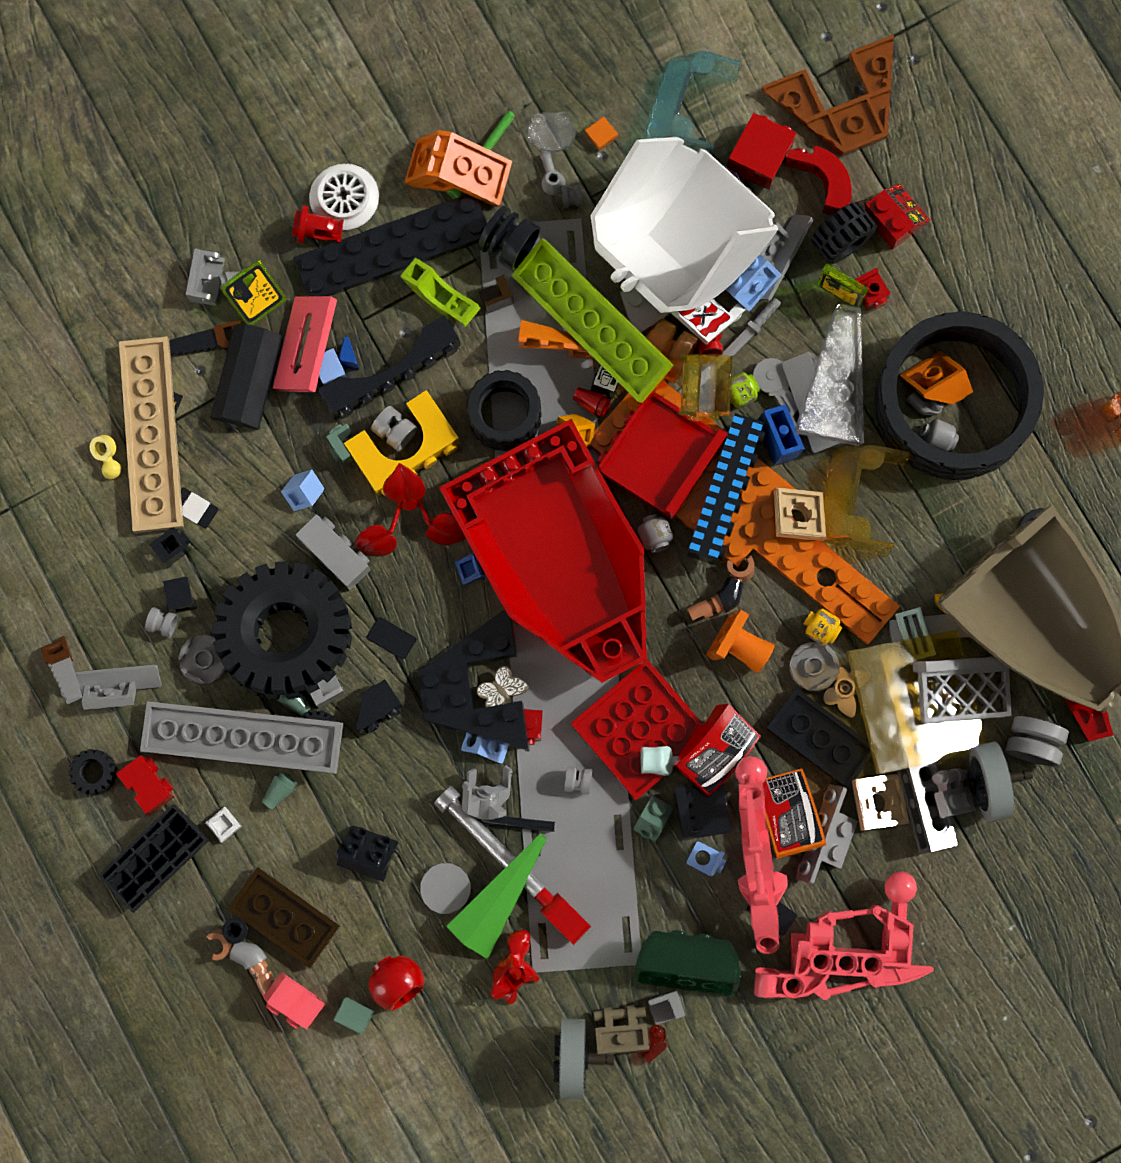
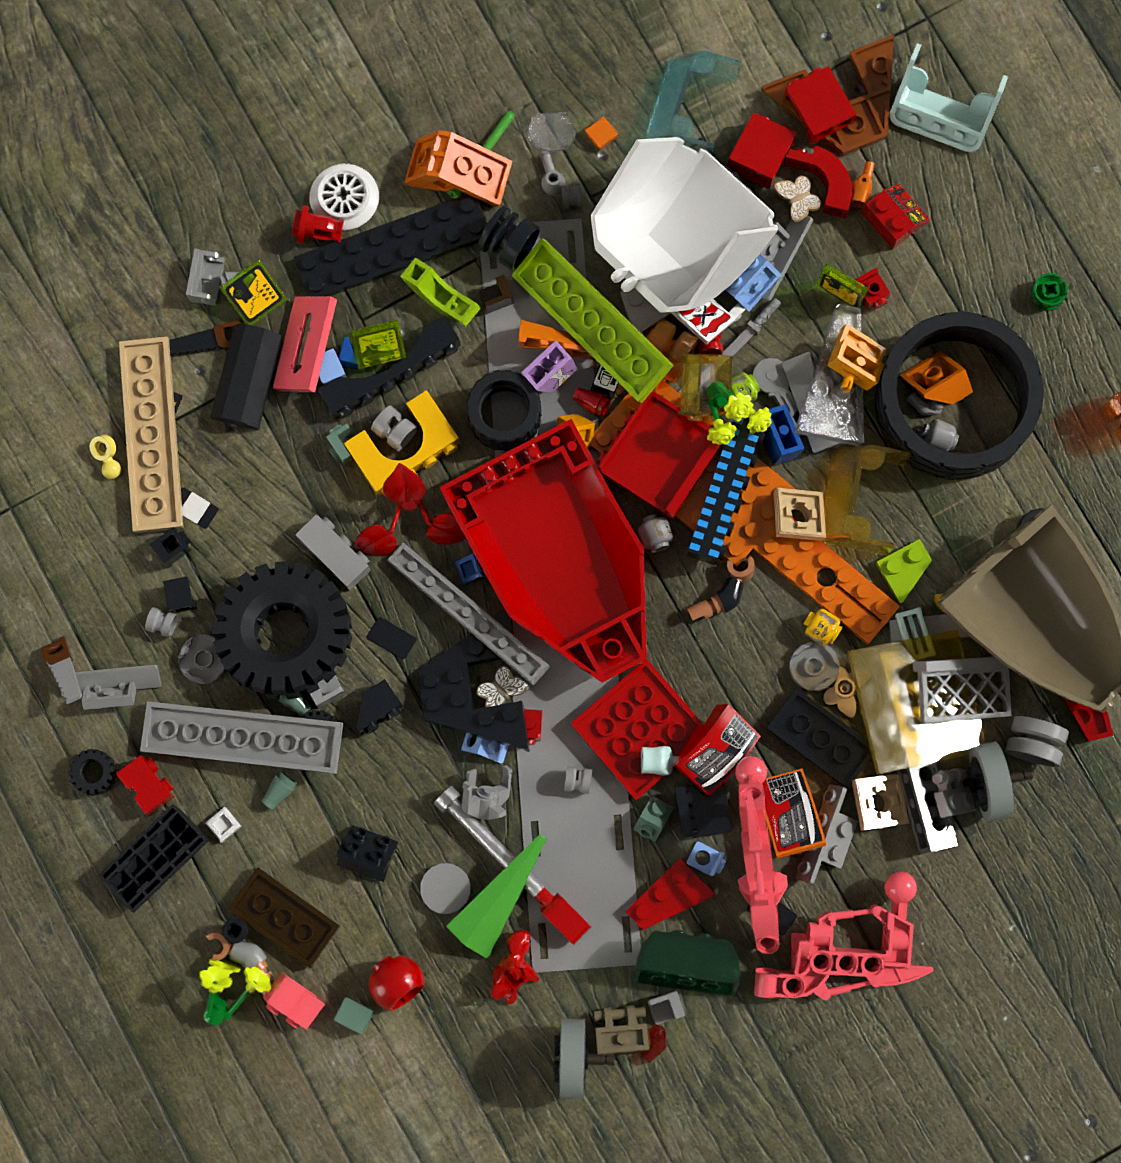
(217, 979): none -> neon yellow plant
(302, 490): light blue panel -> none
(378, 344): none -> clear neon green tile
(468, 614): none -> light grey tile
(521, 823): black bar -> none
(550, 369): none -> lavender torso
(669, 895): none -> red wing
(736, 408): none -> neon yellow plant
(740, 643): orange plant -> none
(799, 197): none -> tan animal
(820, 103): none -> red panel
(843, 233): black tyre -> none
(857, 359): none -> light orange plate
(862, 186): none -> orange piece
(904, 569): none -> lime wing
(940, 116): none -> light aqua windscreen
(1049, 291): none -> green wheel

